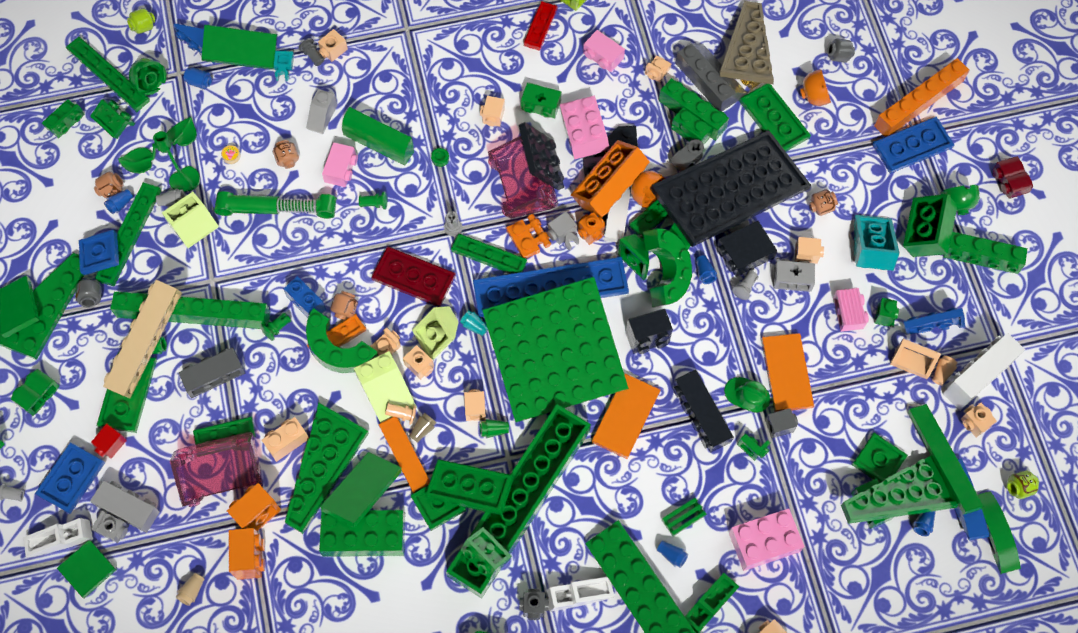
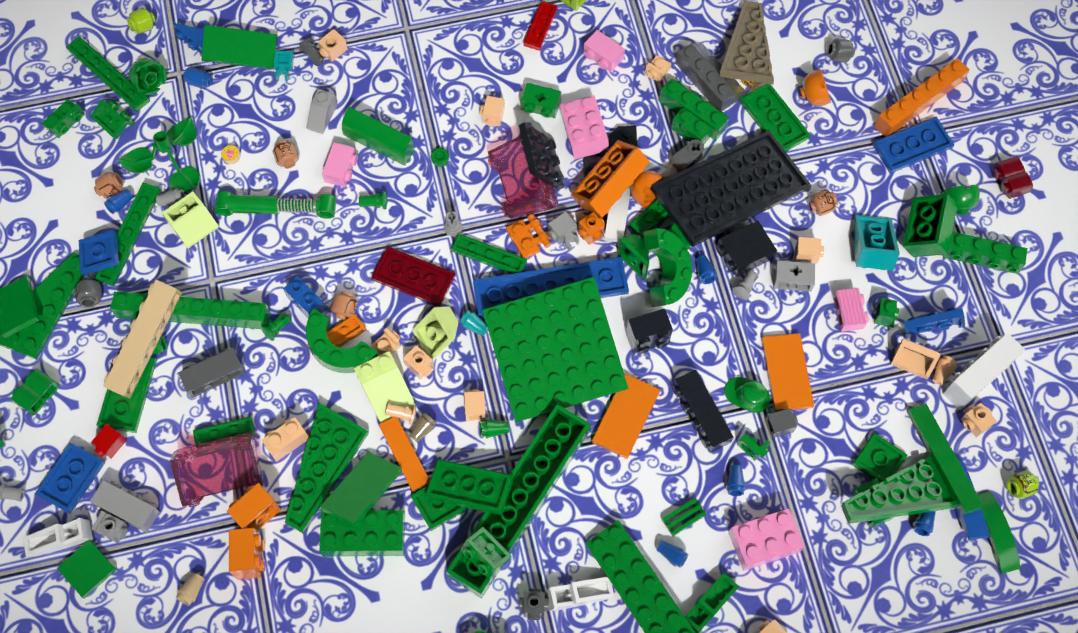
(735, 482): none -> blue cone

